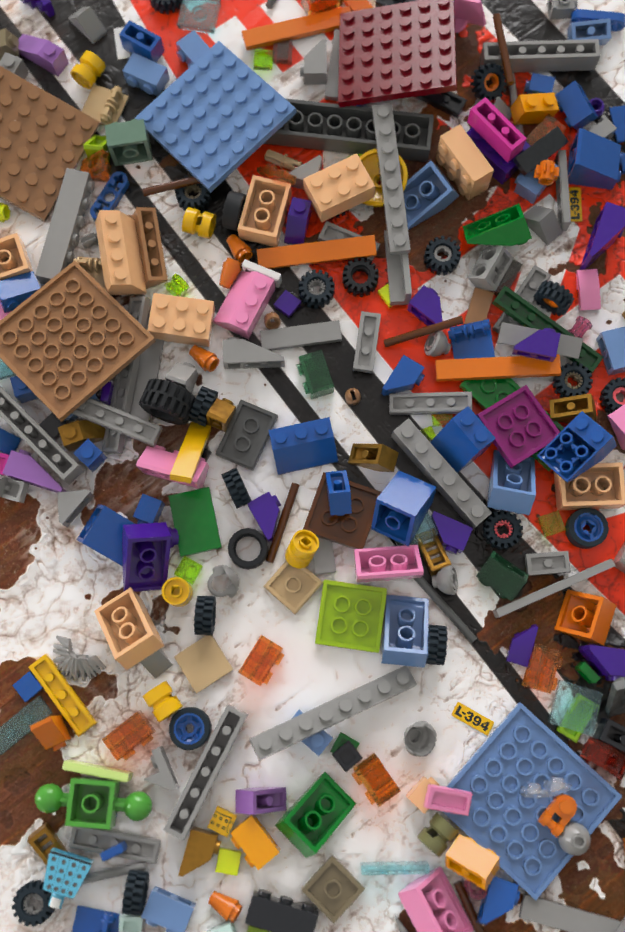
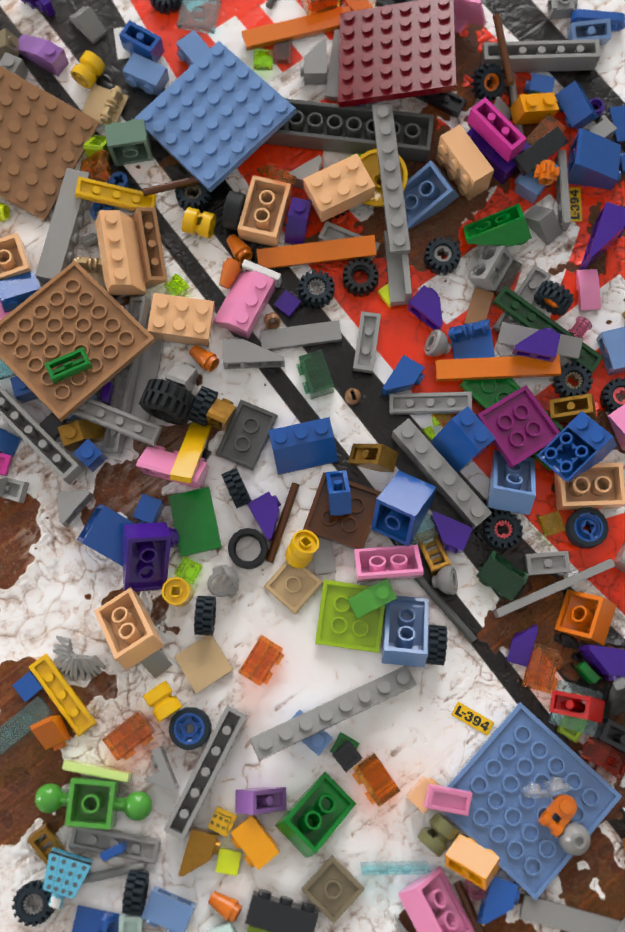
(26, 469): medium lavender slope -> none
(69, 368): none -> green tile
(112, 194): none -> yellow tile
(281, 160): tan axle -> none
(372, 598): none -> bright green slope
(420, 739): light grey hair -> none
(423, 331): reddish brown bar -> none
(577, 706): none -> red slope

